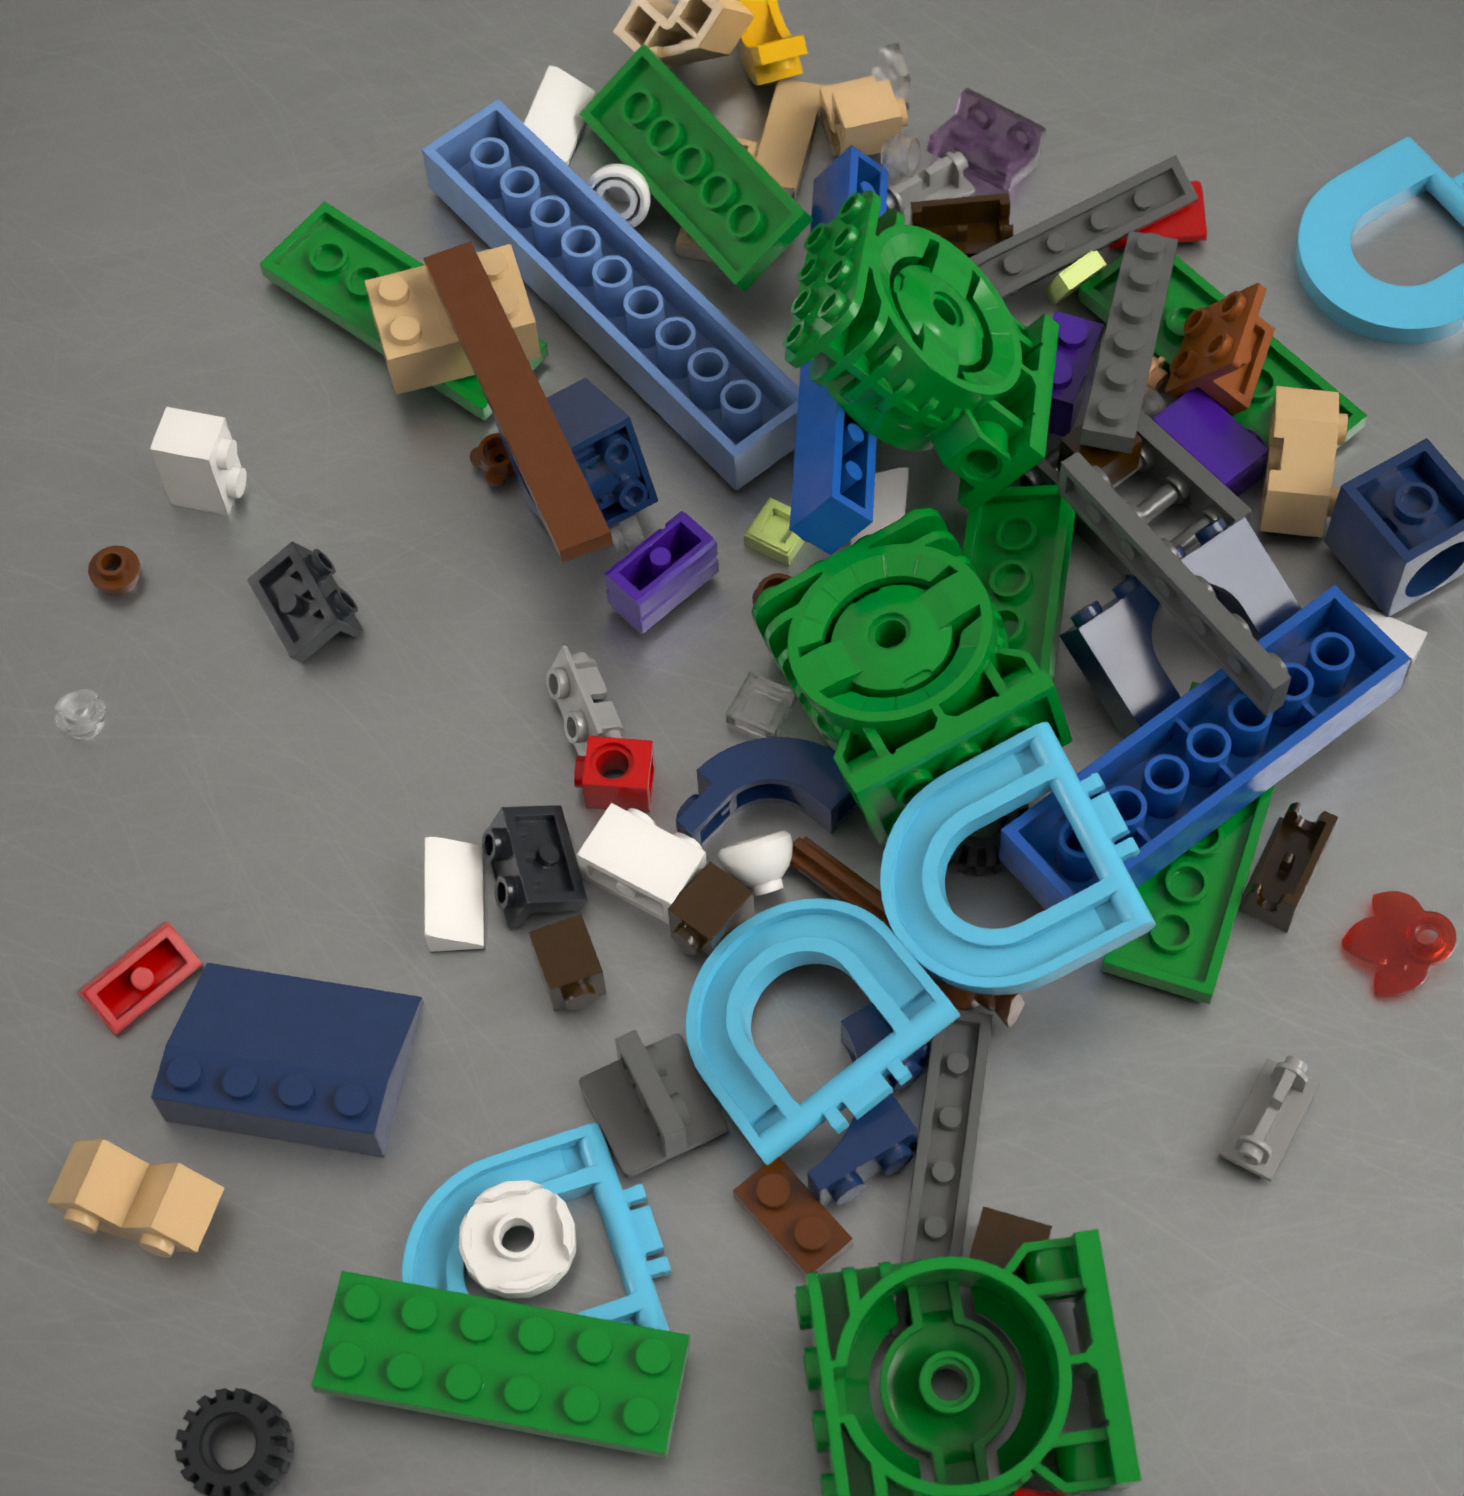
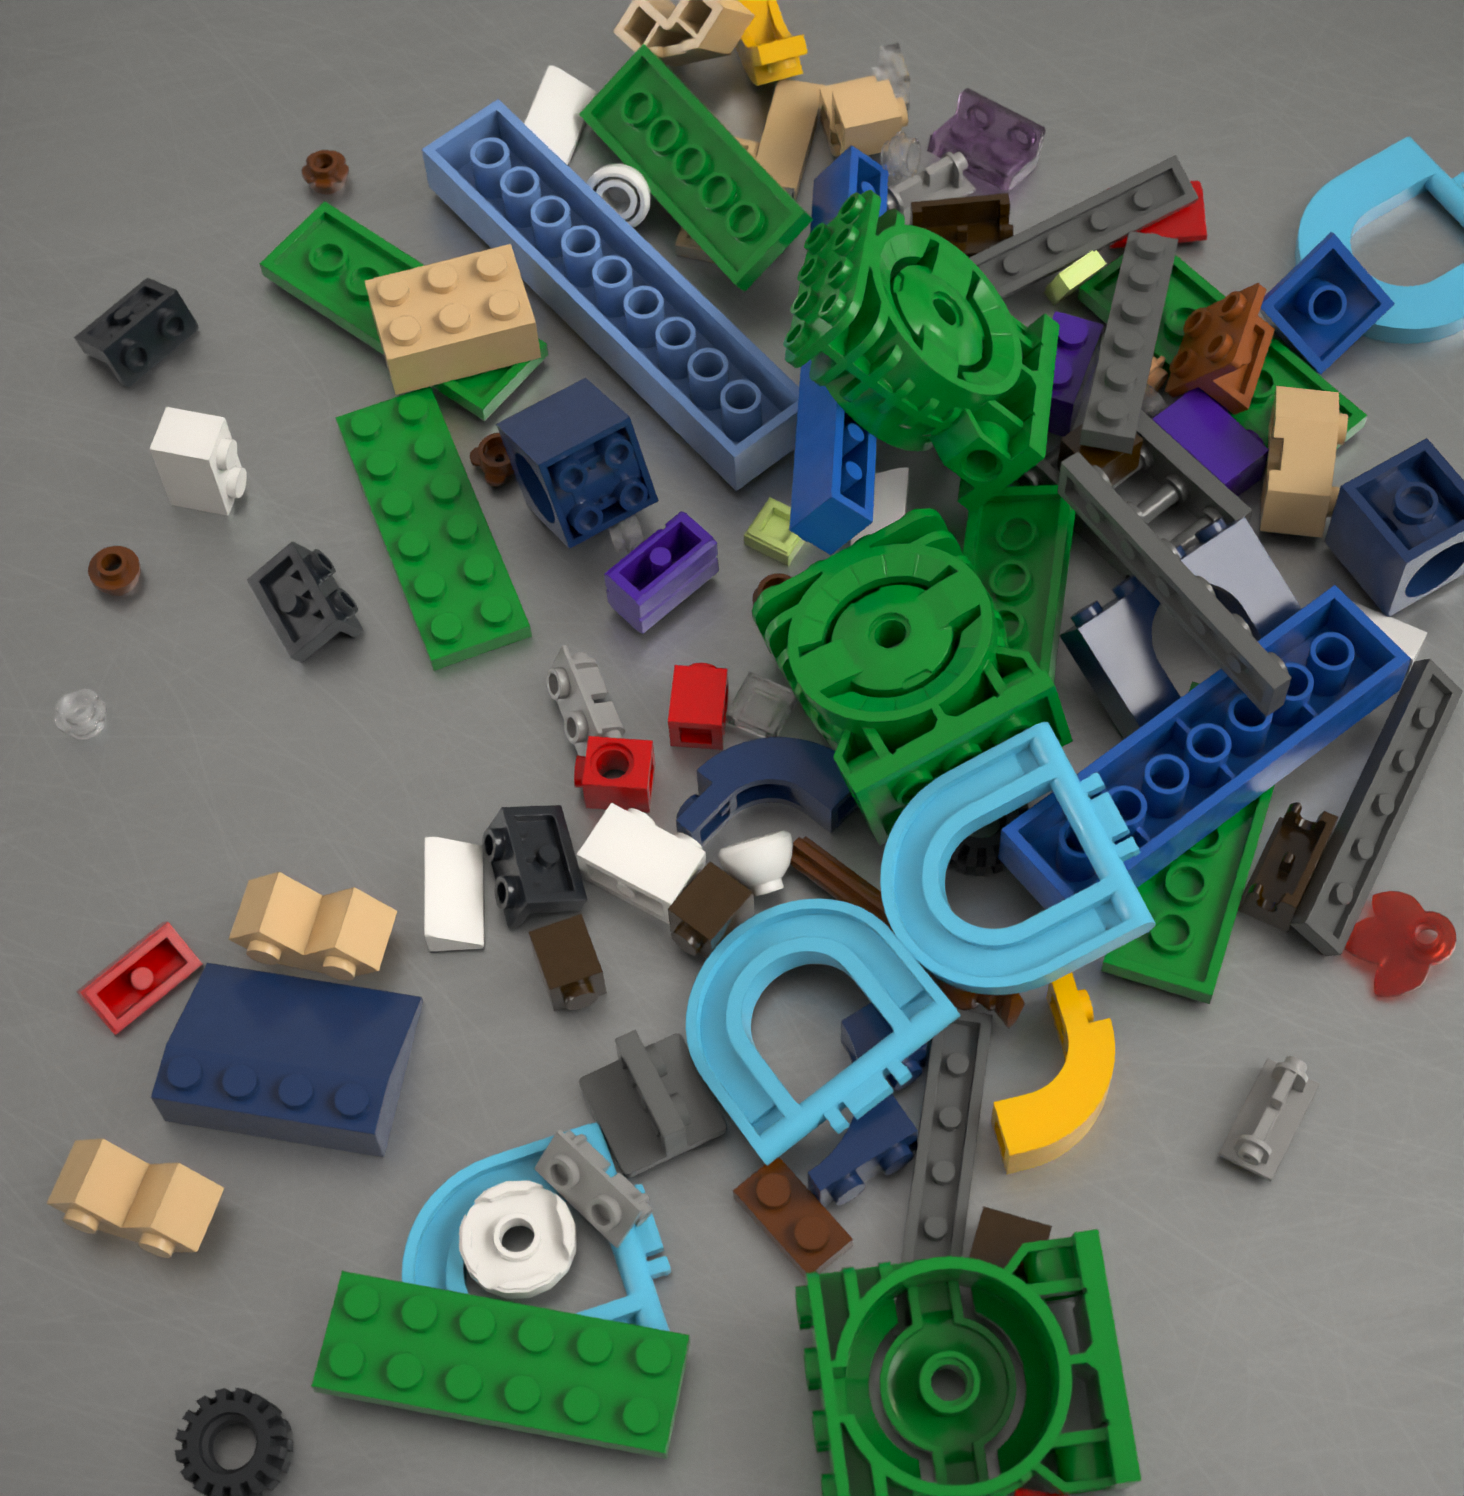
(139, 330): none -> black bracket
(320, 933): none -> tan brick
(325, 171): none -> reddish brown plate
(433, 528): none -> green plate
(518, 403): reddish brown tile -> none
(580, 1177): none -> light grey hinge
(698, 706): none -> red brick
(1057, 1117): none -> yellow arch
(1324, 304): none -> blue slope
(1376, 808): none -> dark grey plate

